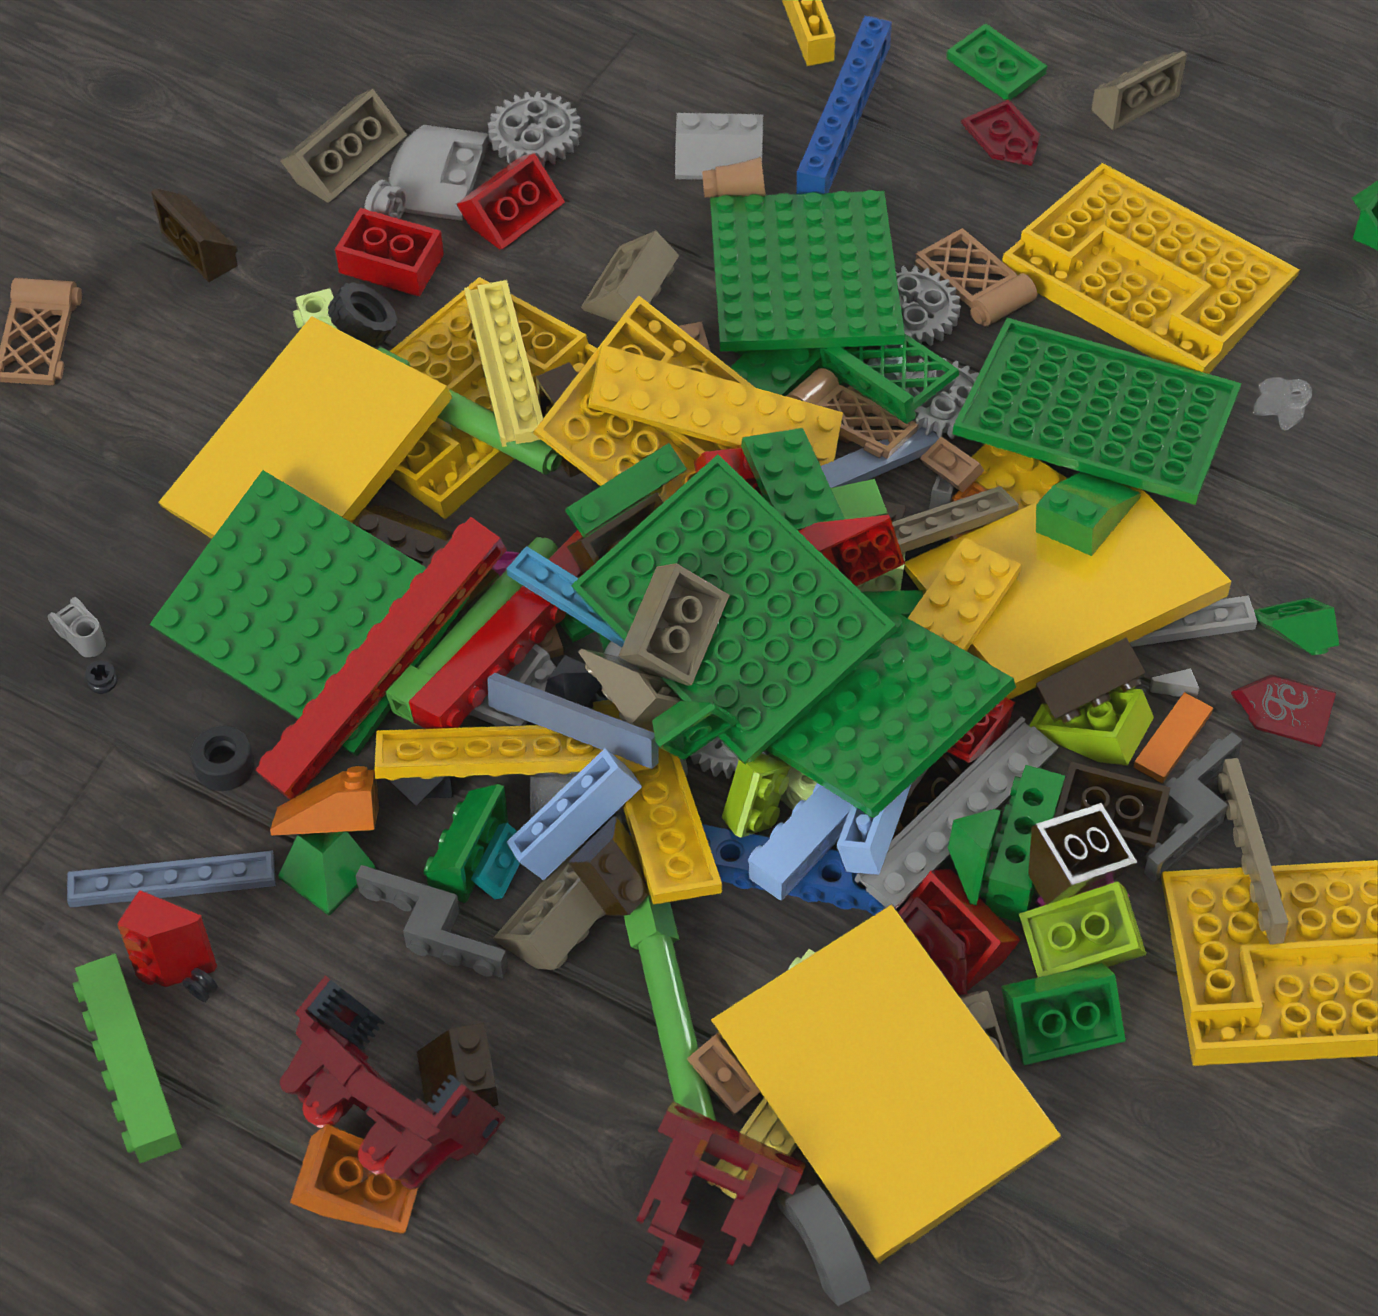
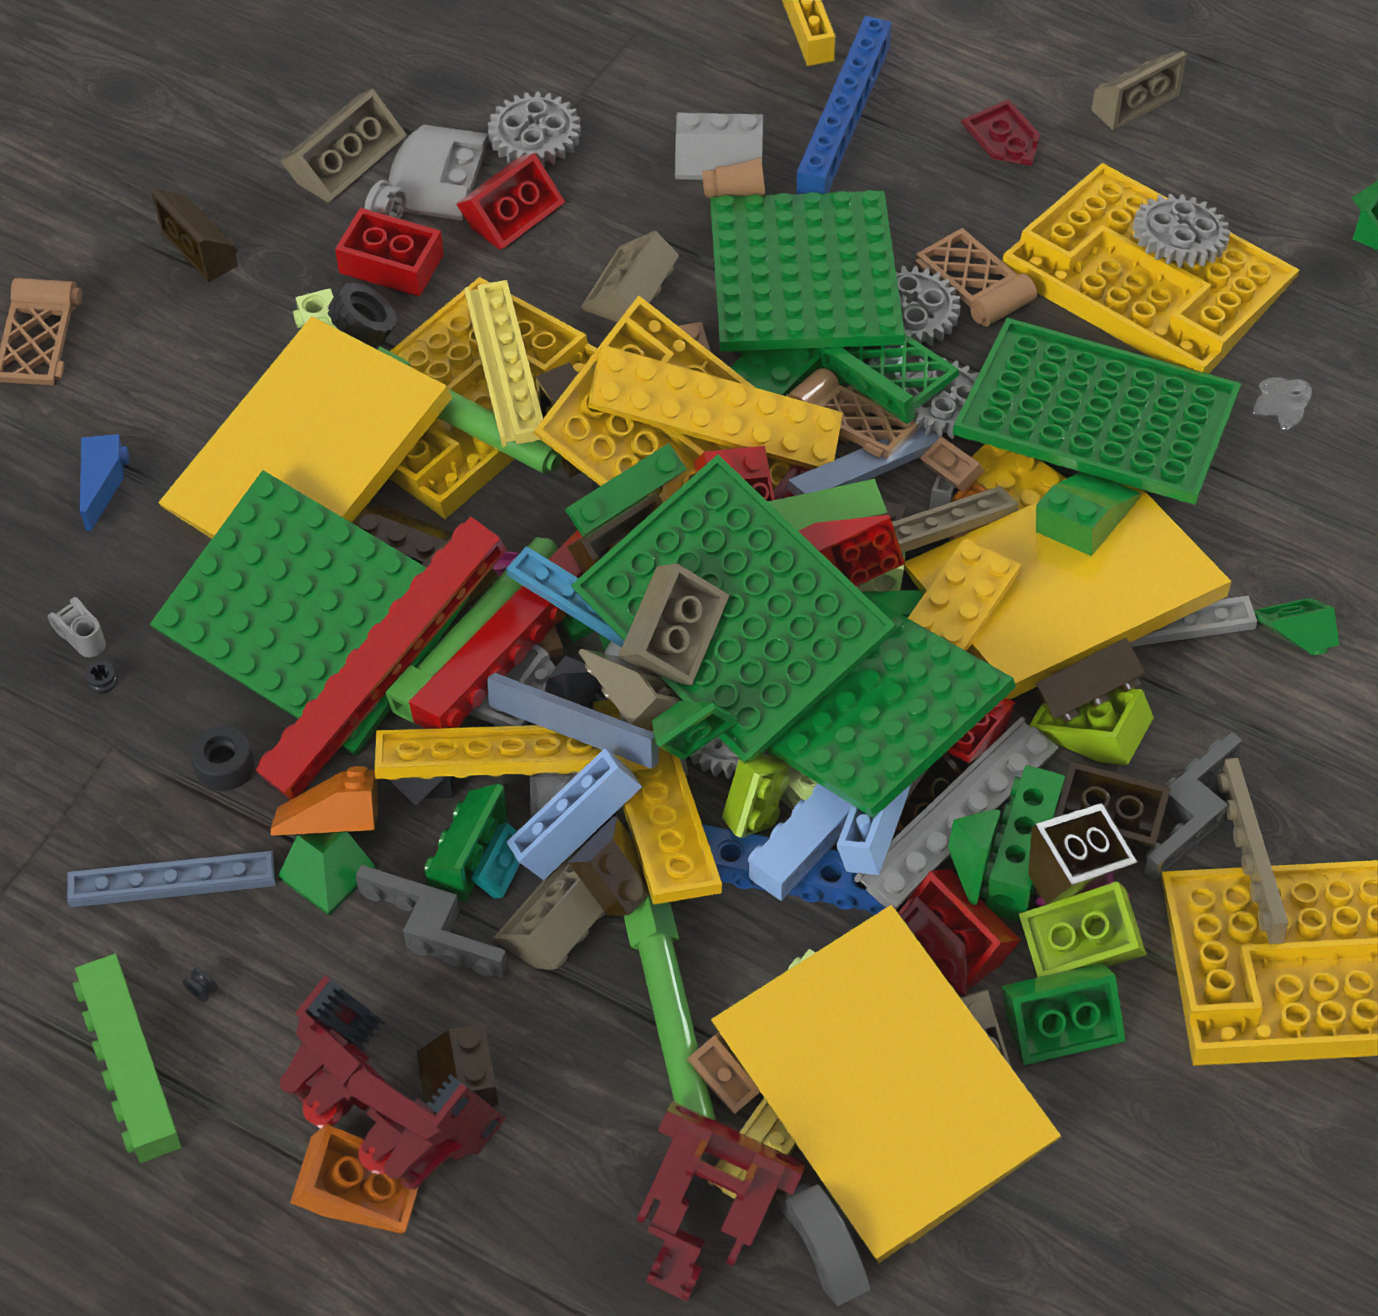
(100, 475): none -> blue slope
(164, 941): red slope -> none
(791, 477): green plate -> none
(996, 62): green plate -> none
(1173, 737): orange tile -> none
(1175, 684): light grey piece -> none
(1181, 230): none -> light grey gear
(1287, 708): dark red tile -> none

